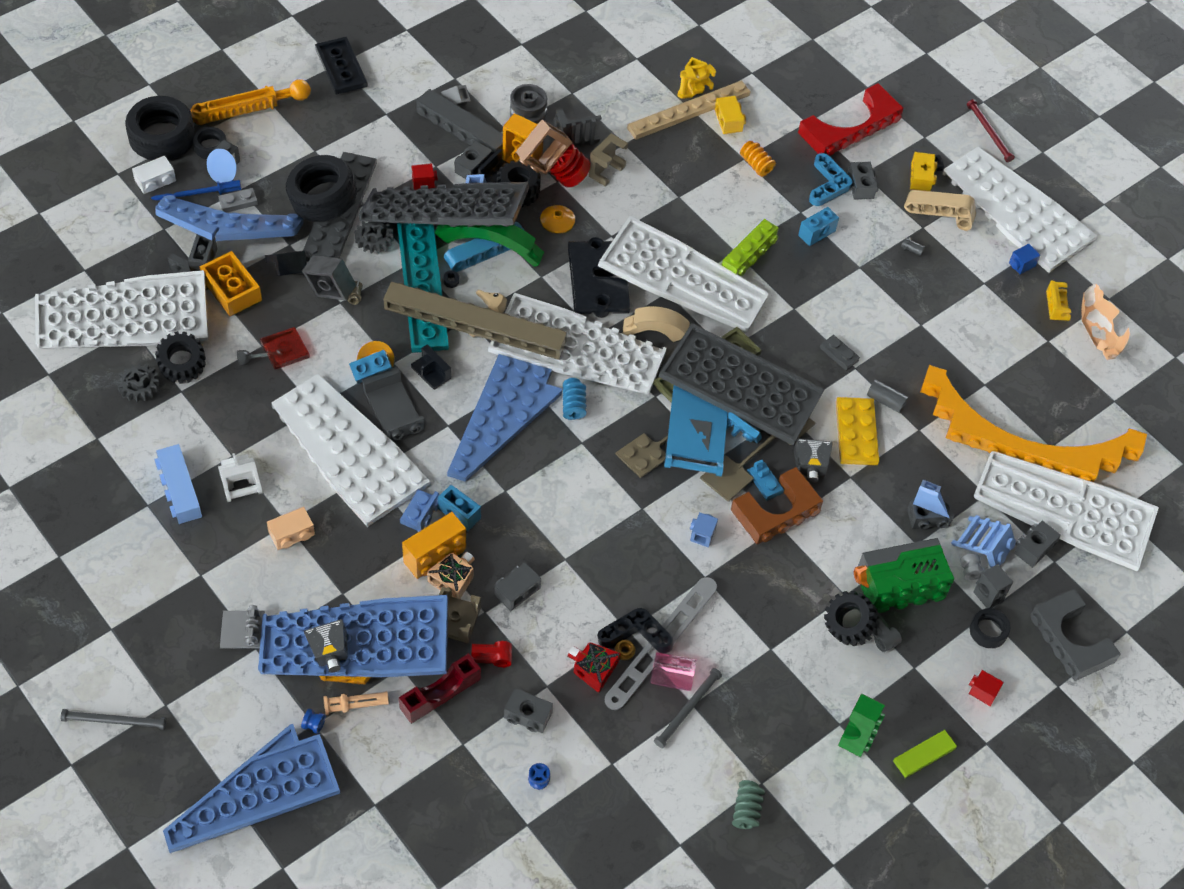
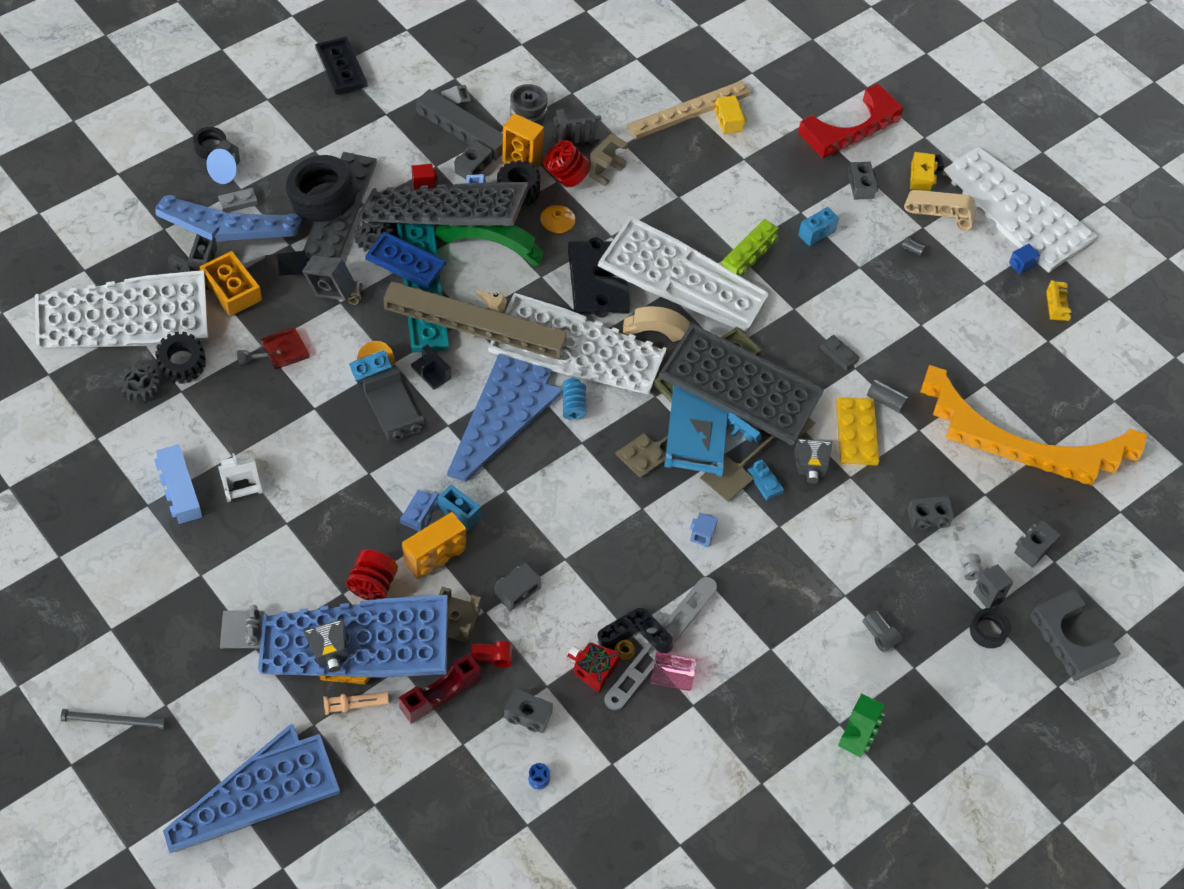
(154, 174): white brick -> none
(158, 110): black tyre -> none
(223, 187): blue piece -> none
(247, 102): light orange gear -> none
(291, 528): light nougat brick -> none
(313, 721): blue wheel -> none
(349, 450): white wing -> none
(371, 575): none -> red wheel
(406, 260): none -> blue tile
(451, 284): black bush -> none
(452, 573): torso -> none
(474, 252): dark azure beam -> none
(492, 166): black panel -> none
(552, 153): medium nougat window -> none
(661, 740): dark grey bar -> none
(695, 78): yellow piece -> none
(748, 805): sand green piece -> none
(757, 158): light orange piece -> none
(764, 525): dark orange arch -> none
(826, 165): dark azure beam -> none
(838, 610): black tyre -> none
(904, 575): green piece -> none
(924, 753): lime tile -> none
(931, 498): light blue slope -> none
(985, 687): red brick -> none
(995, 544): light blue plate -> none
(1008, 157): dark red bar -> none
(1078, 509): white wing -> none
(1100, 313): light nougat animal -> none

